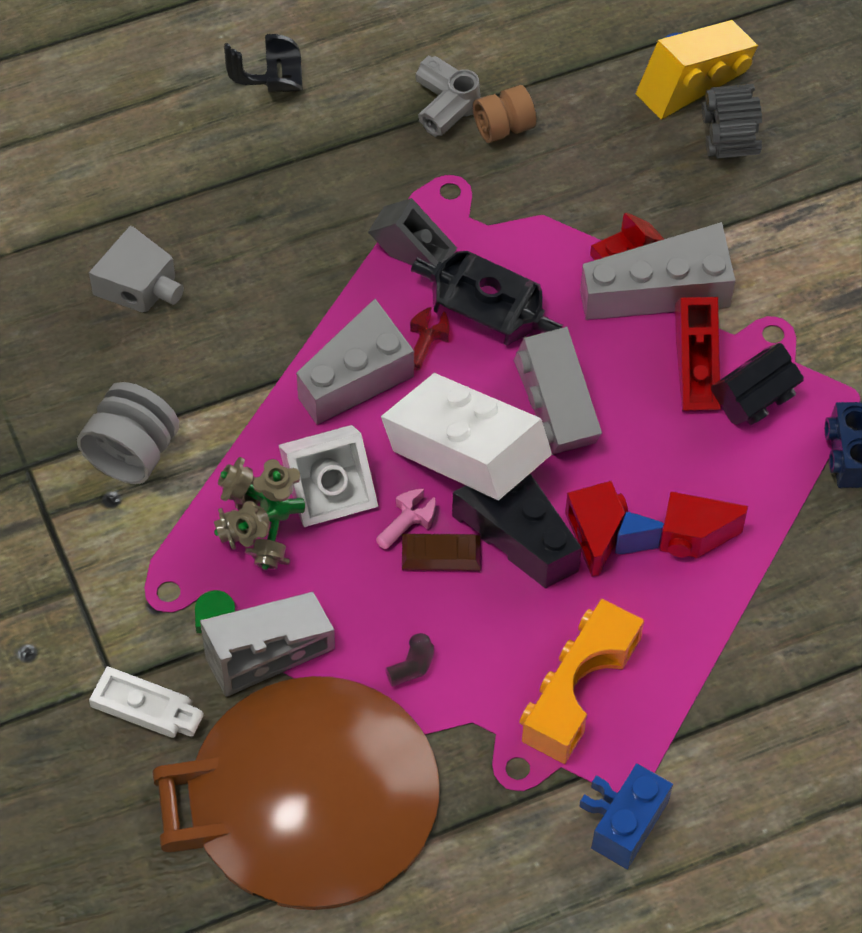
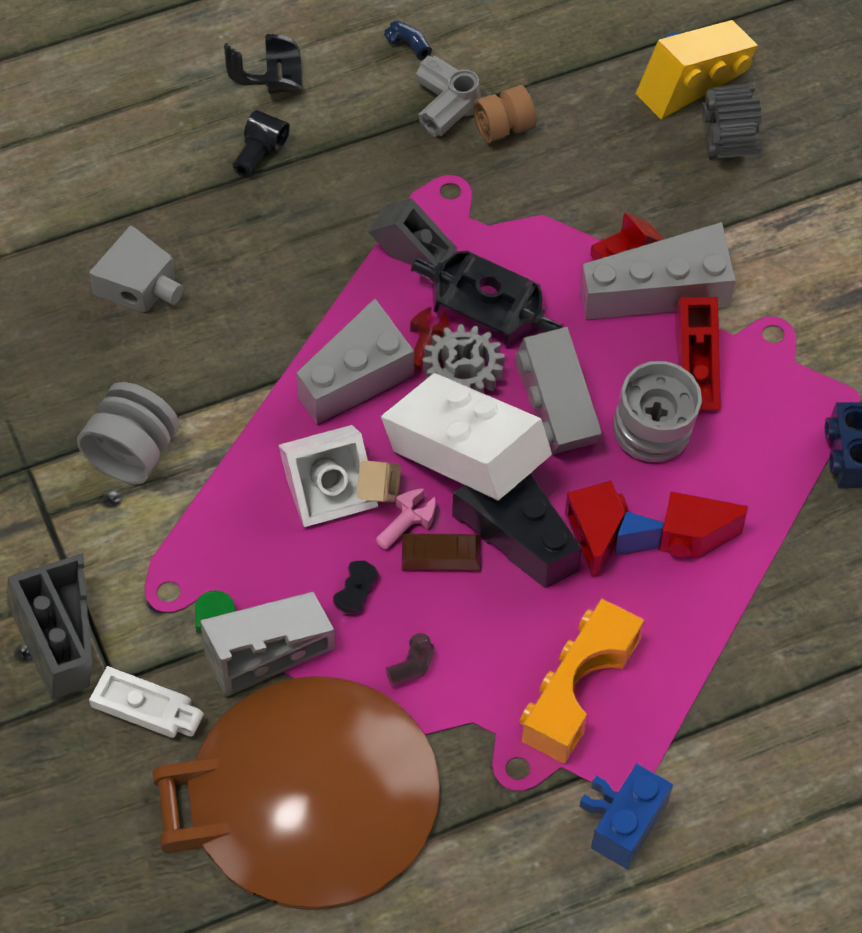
(54, 622): none -> dark grey wedge
(251, 520): dark tan plant -> none
(261, 136): none -> black pin
(357, 586): none -> black piece
(378, 481): none -> tan slope
(412, 35): none -> dark blue arm
(463, 358): none -> light grey gear
(656, 411): none -> light grey wheel
(757, 384): black brick -> none

